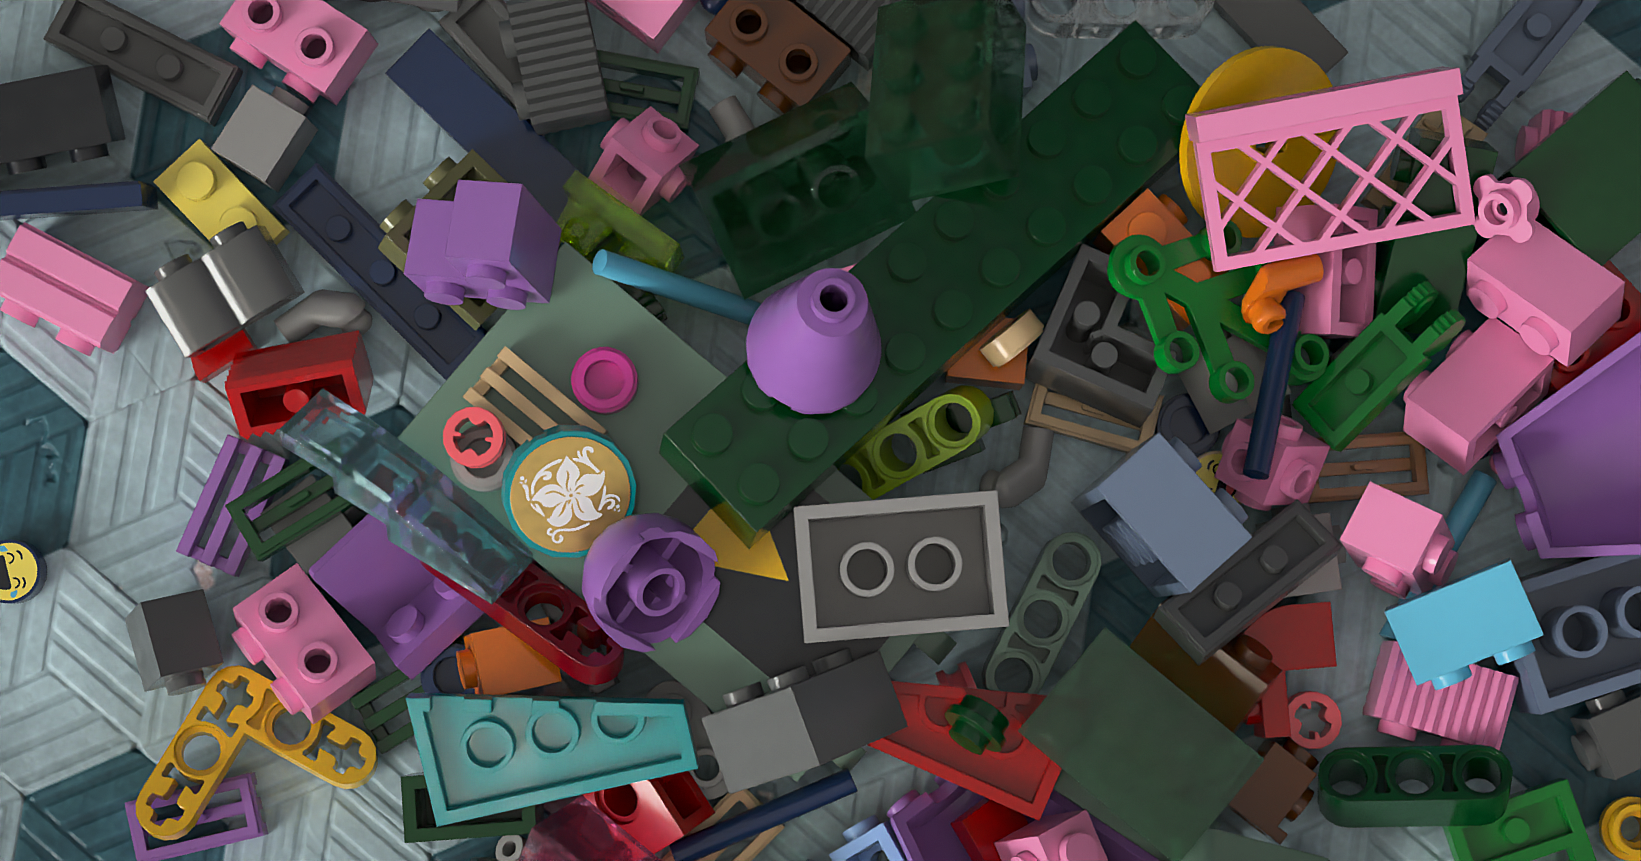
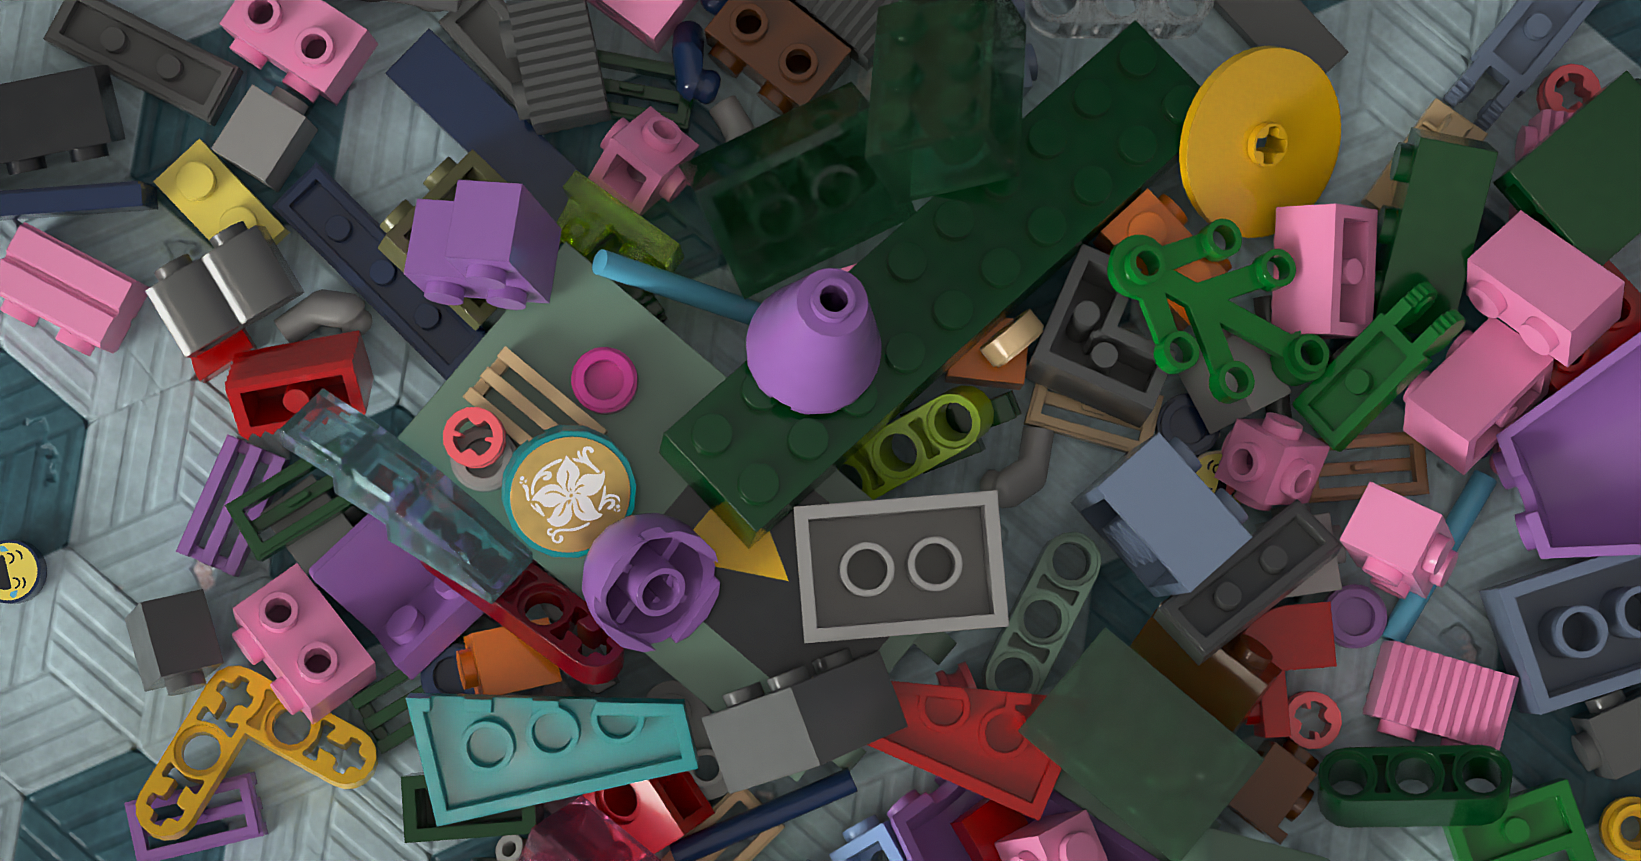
(688, 56): none -> dark blue arm
(977, 725): dark green plate -> none
(1263, 299): orange arm -> none
(1273, 390): dark blue bar -> none
(1324, 111): bright pink fence -> none
(1357, 616): none -> medium lavender tile
(1464, 624): medium azure brick -> none
(1521, 205): bright pink plate -> none
(1585, 87): none -> coral bush

